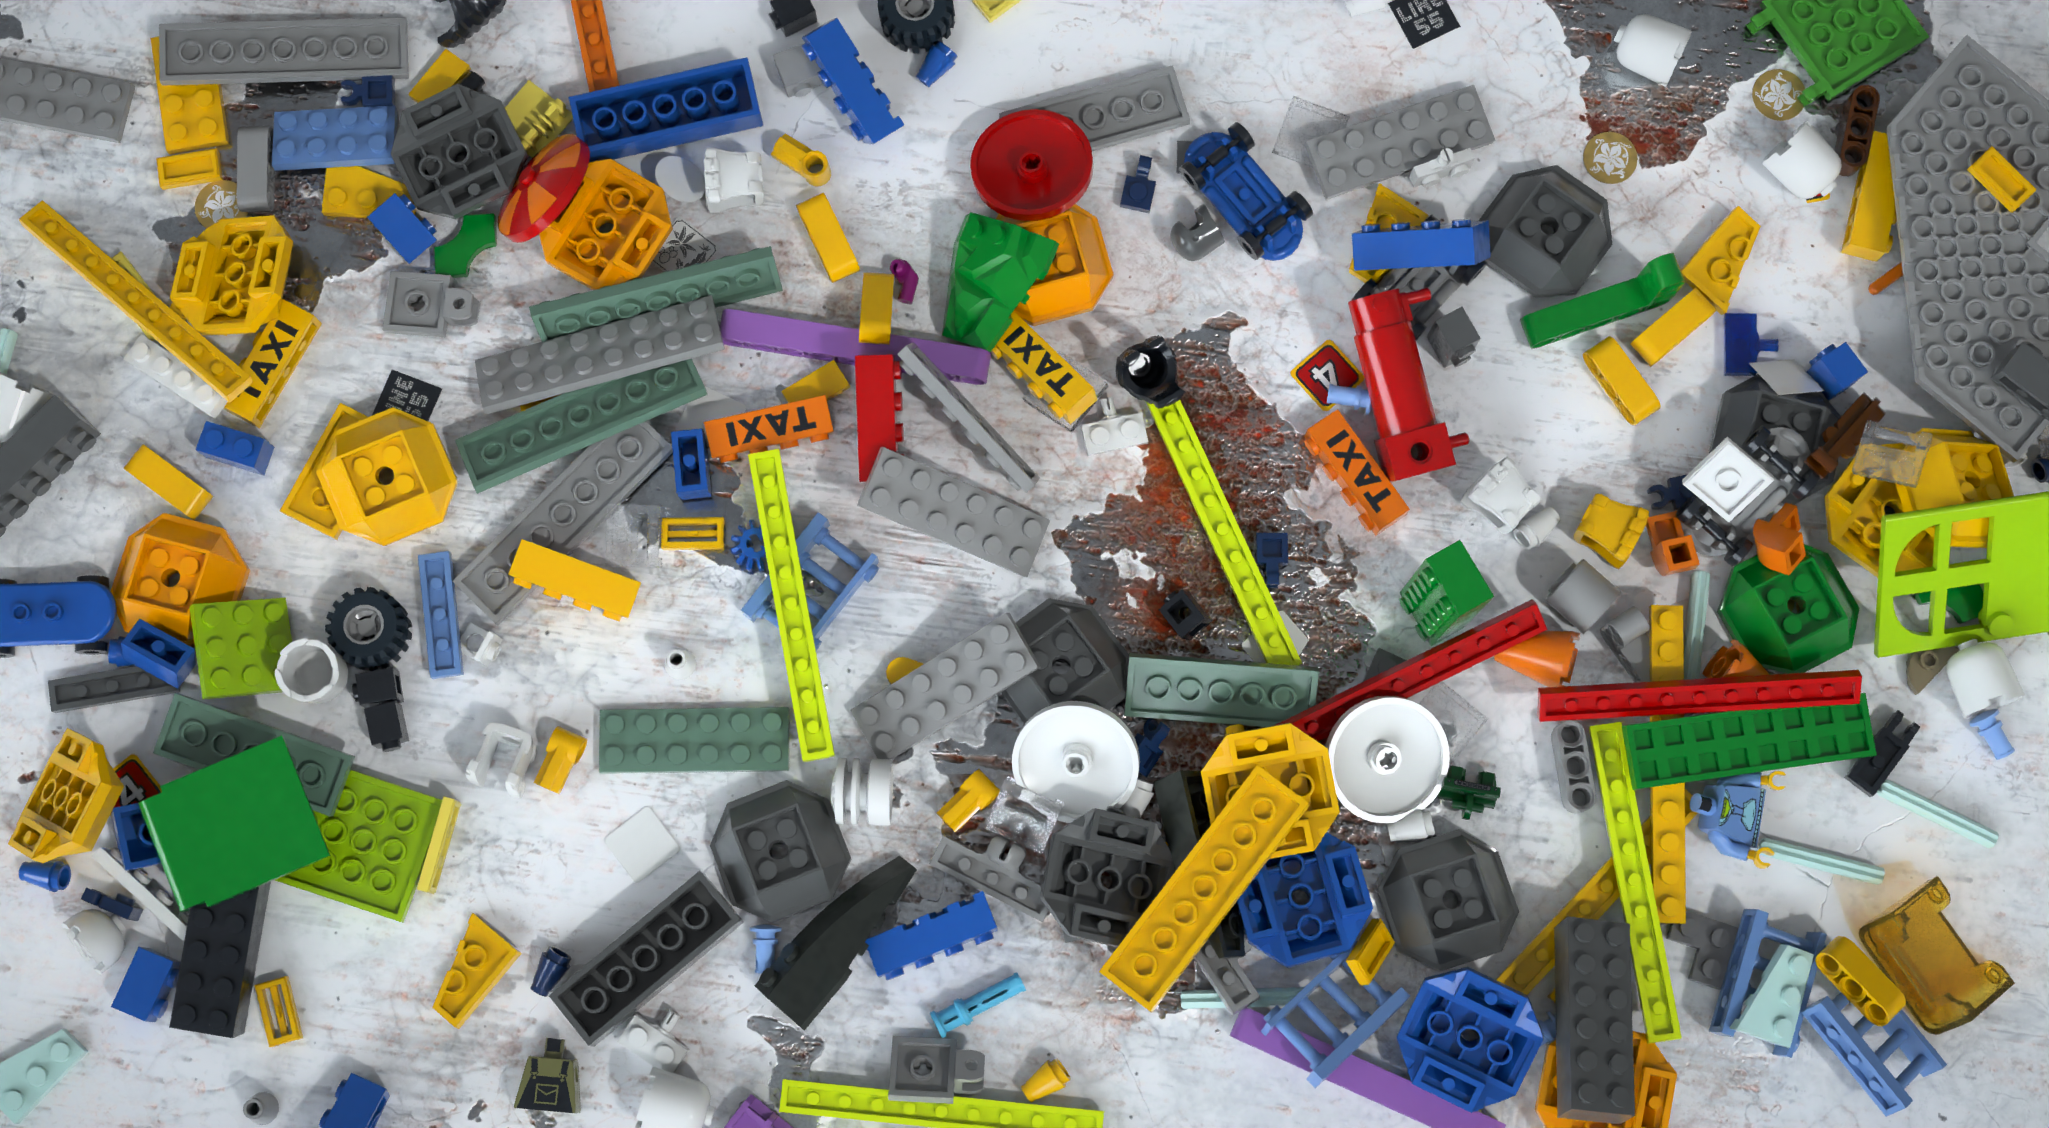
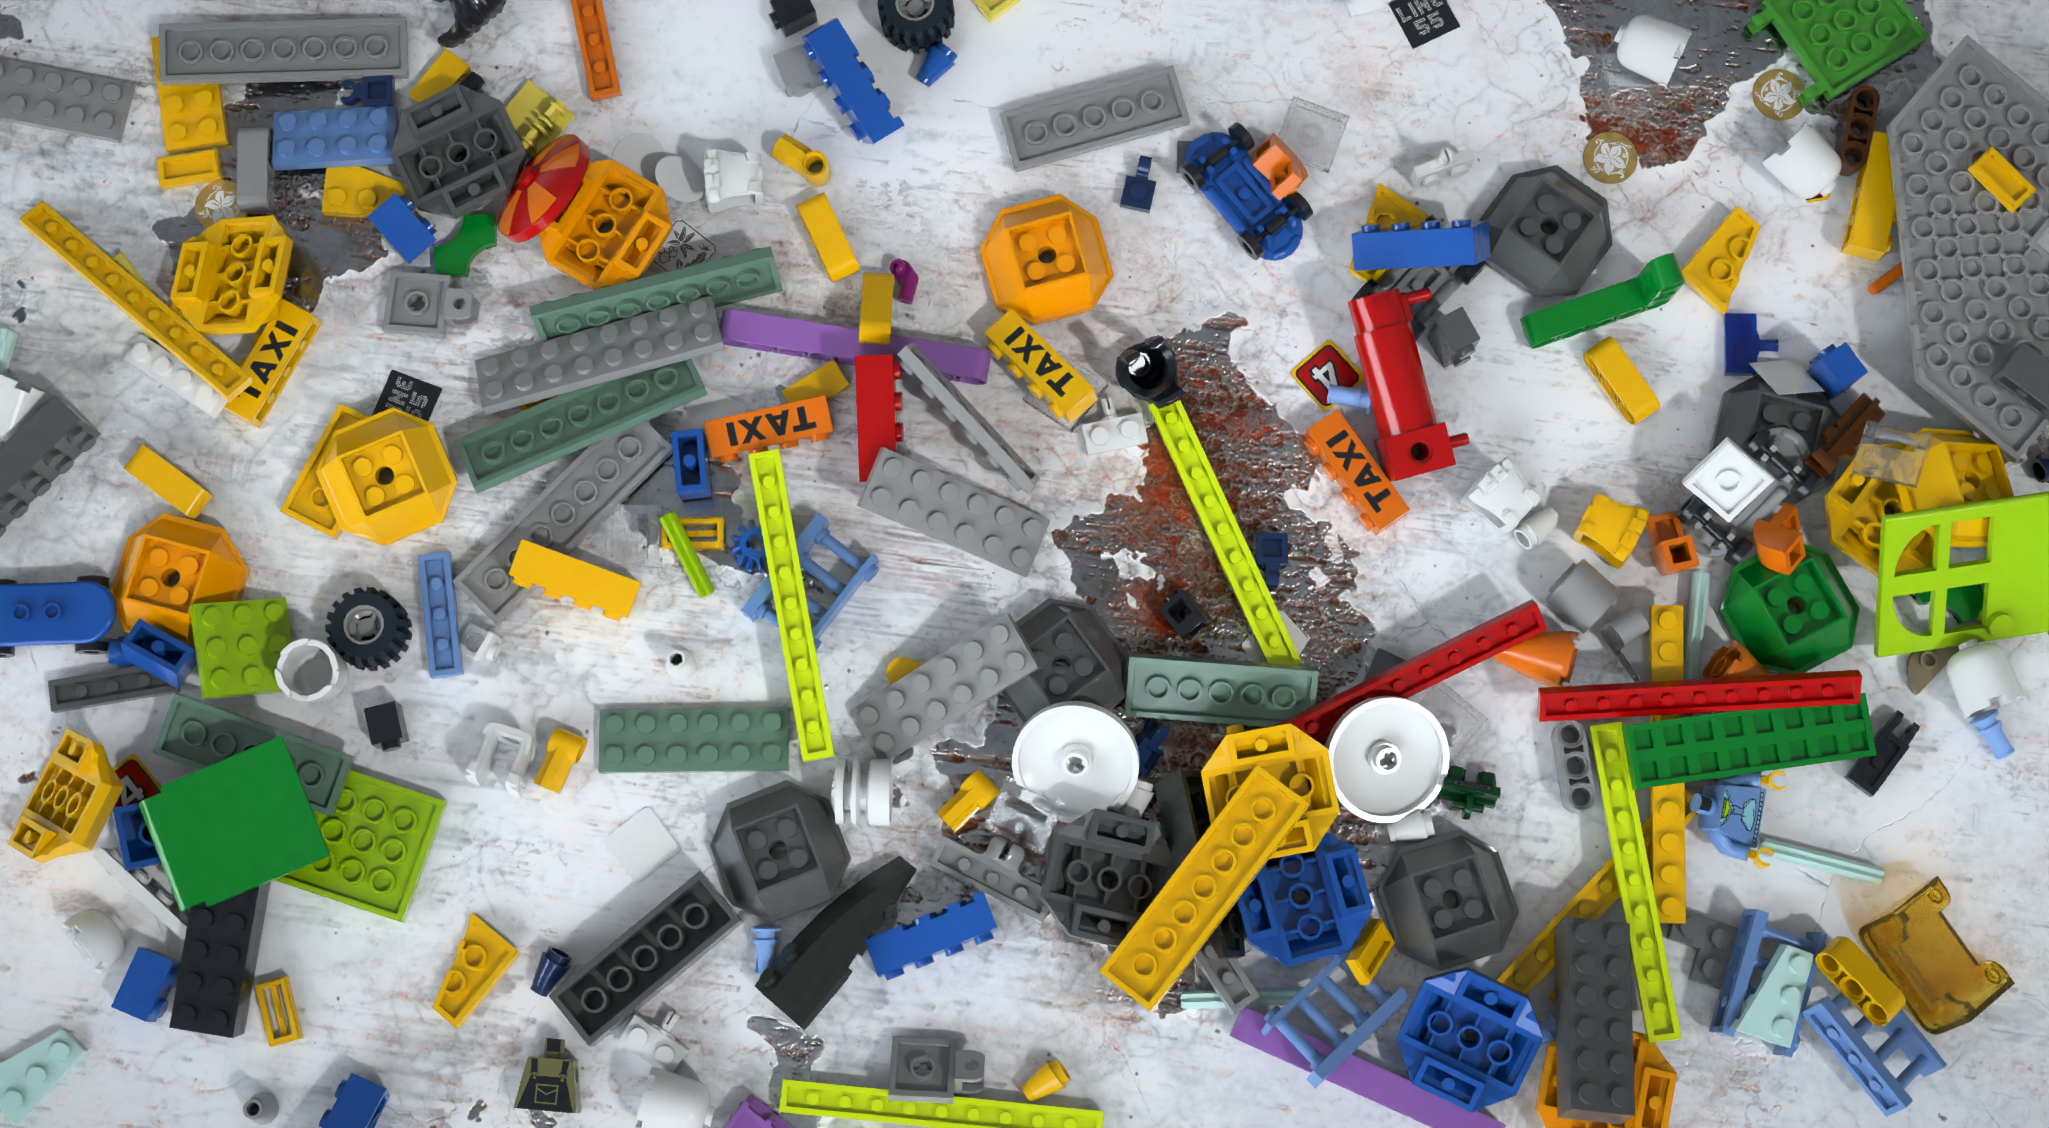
(47, 875): blue cone -> none
(121, 905): dark blue plate -> none
(235, 448): blue brick -> none
(378, 687): black brick -> none
(439, 845): light yellow tile -> none
(667, 110): blue brick -> none
(687, 554): none -> lime axle
(963, 1011): medium azure pin -> none
(990, 276): green wedge -> none
(1031, 165): red dish -> none
(1198, 240): dark grey helmet -> none
(1279, 166): none -> orange brick
(1398, 141): light grey plate -> none
(1445, 593): green brick -> none
(1673, 327): yellow beam -> none
(1675, 493): dark blue plate -> none
(1938, 814): light aqua axle -> none

